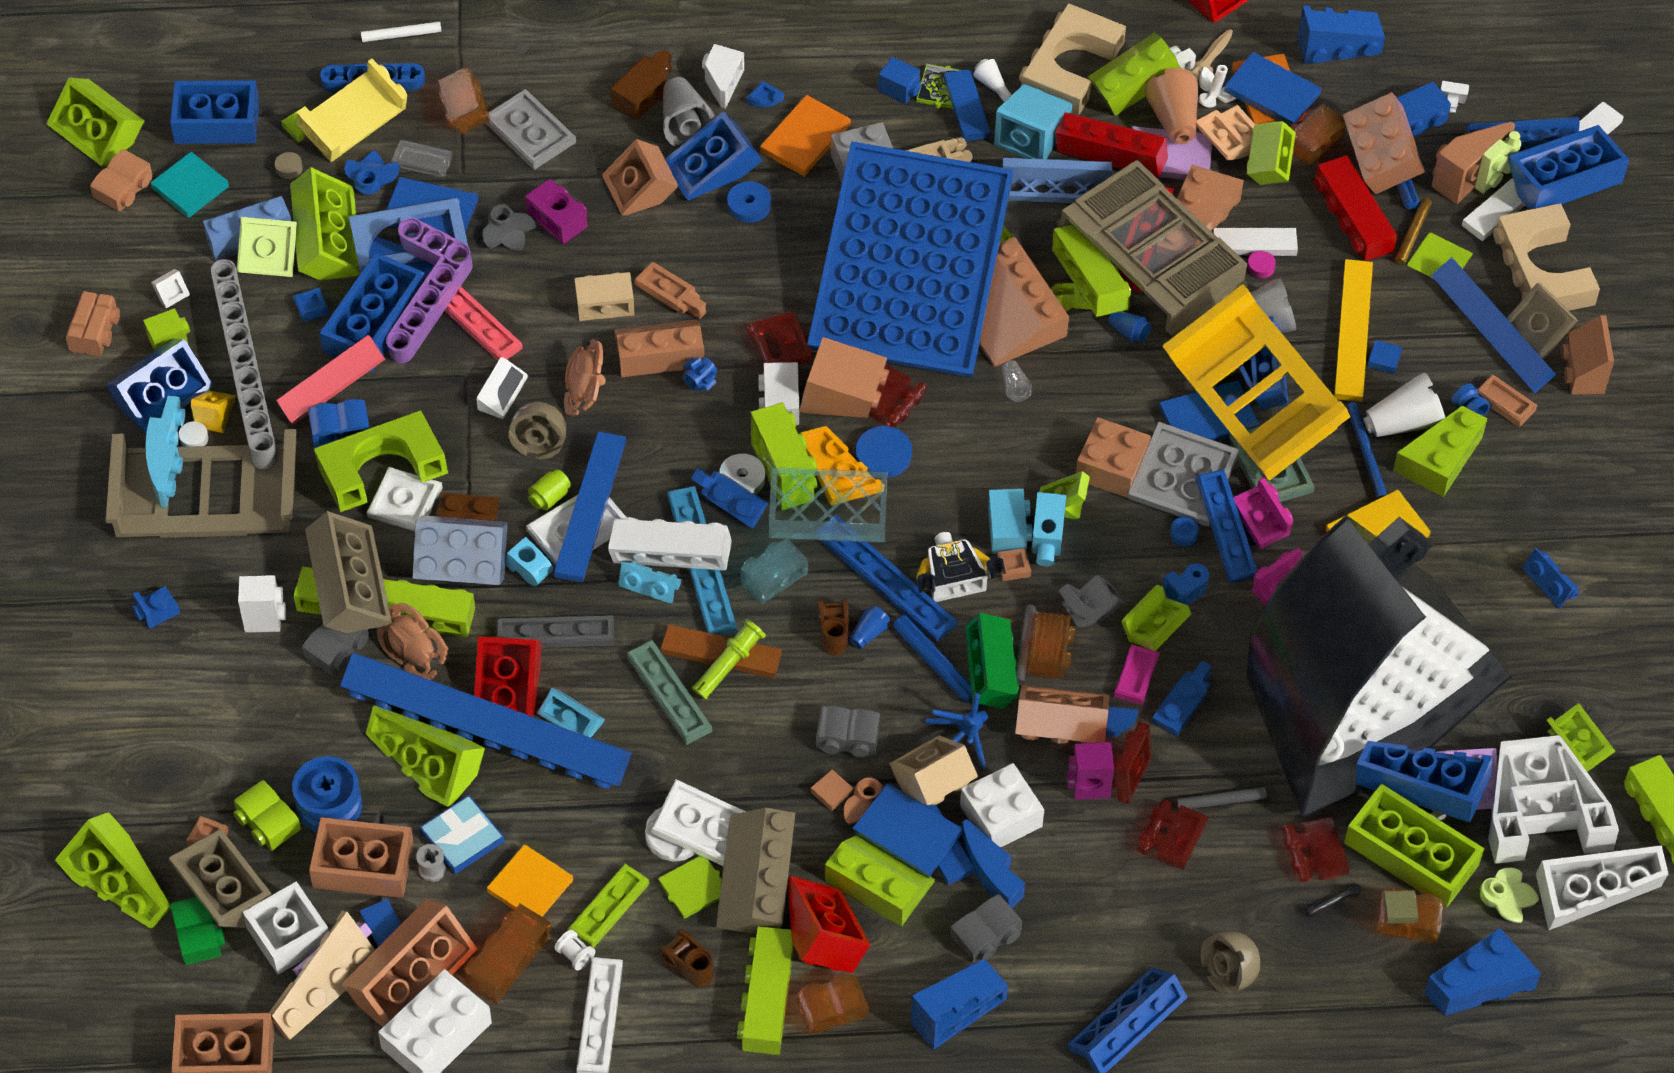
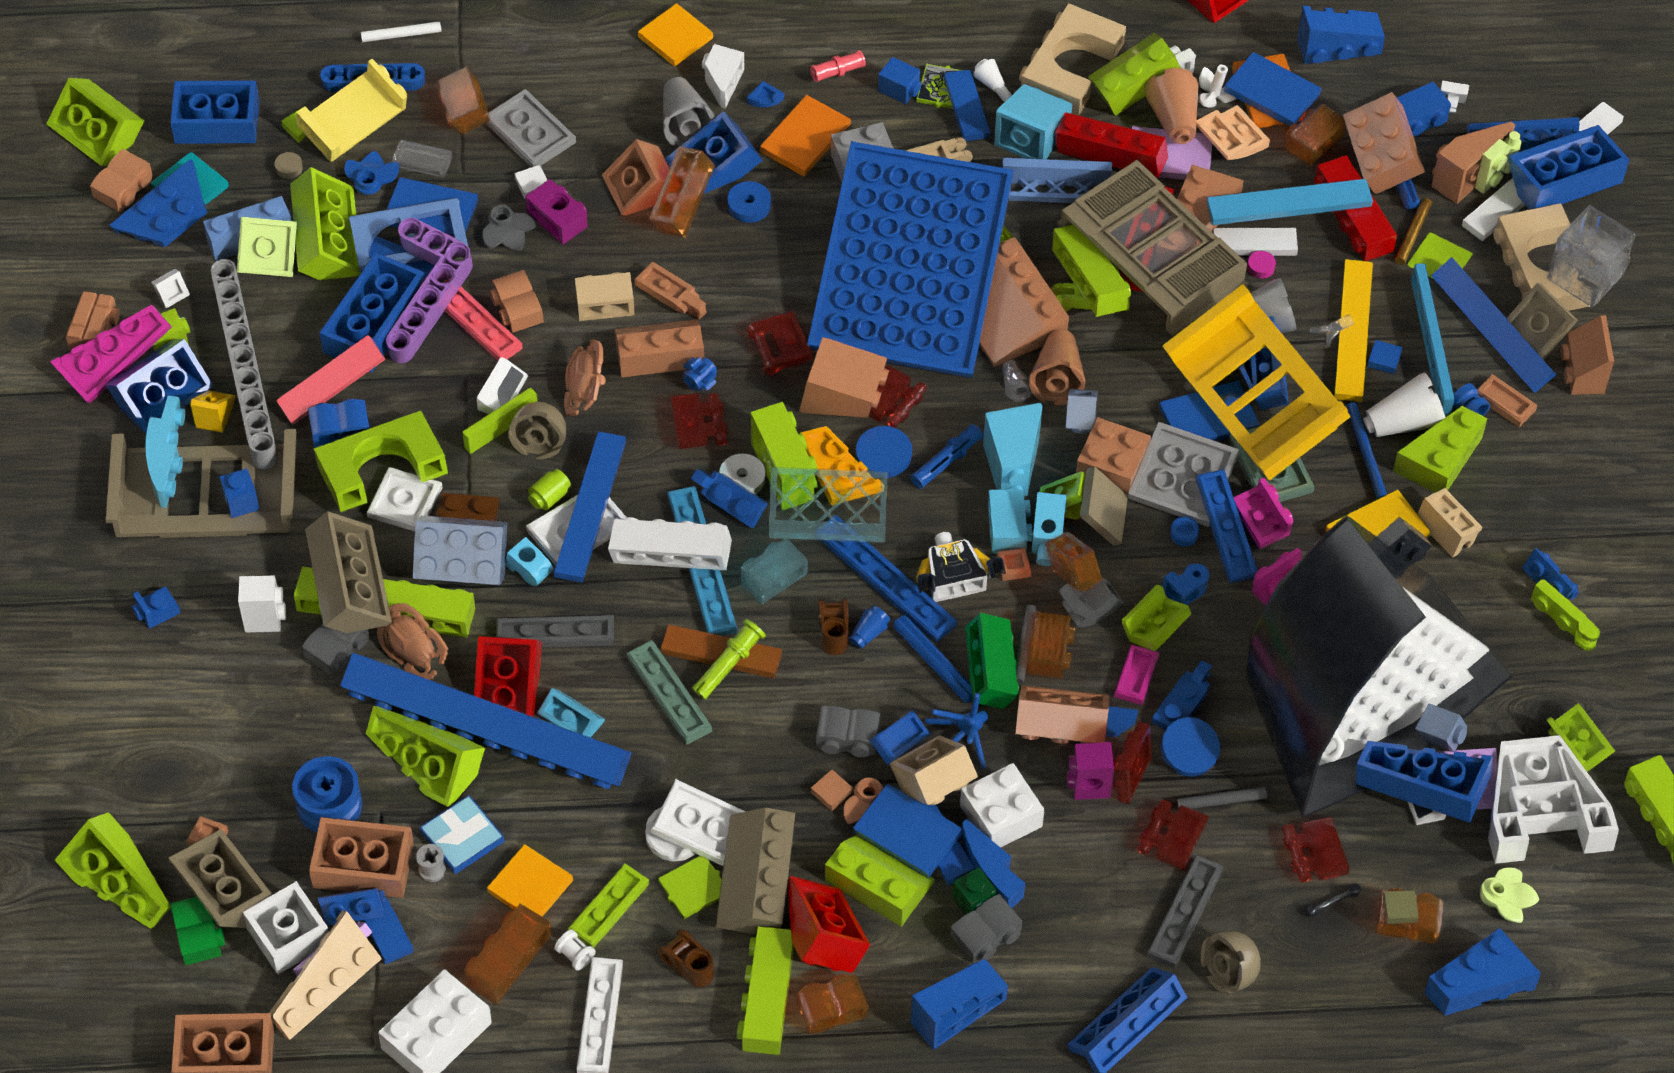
(111, 352): none -> dark pink wing
(166, 209): none -> blue wing
(193, 434): white tile -> none
(239, 493): none -> blue brick
(266, 815): lime brick -> none
(311, 304): blue tile -> none
(359, 905): none -> blue hinge
(409, 961): nougat slope -> none
(495, 422): none -> lime tile
(517, 301): none -> nougat brick
(530, 179): none -> white tile
(641, 85): reddish brown hinge -> none
(649, 583): medium azure hinge -> none
(675, 34): none -> light orange tile
(682, 191): none -> clear orange brick
(689, 421): none -> clear red plate
(780, 385): white brick -> none
(837, 66): none -> coral pin
(899, 737): none -> blue tile
(955, 449): none -> blue pin
(972, 891): none -> dark green brick
(1012, 445): none -> medium azure slope
(1057, 369): none -> nougat cone
(1074, 561): none -> clear orange brick
(1081, 410): none -> sand blue brick
(1104, 506): none -> dark tan tile
(1130, 325): blue cone -> none
(1185, 911): none -> dark grey tile
(1190, 746): none -> blue tile
(1214, 50): tan sword -> none
(1271, 153): lime brick -> none
(1289, 202): none -> dark azure tile
(1333, 328): none -> clear bar
(1413, 845): lime brick -> none
(1432, 337): none -> dark azure tile
(1441, 727): none -> sand blue brick
(1448, 522): none -> tan hinge
(1565, 614): none -> lime hinge
(1591, 256): none -> clear brick
(1594, 882): white wedge -> none

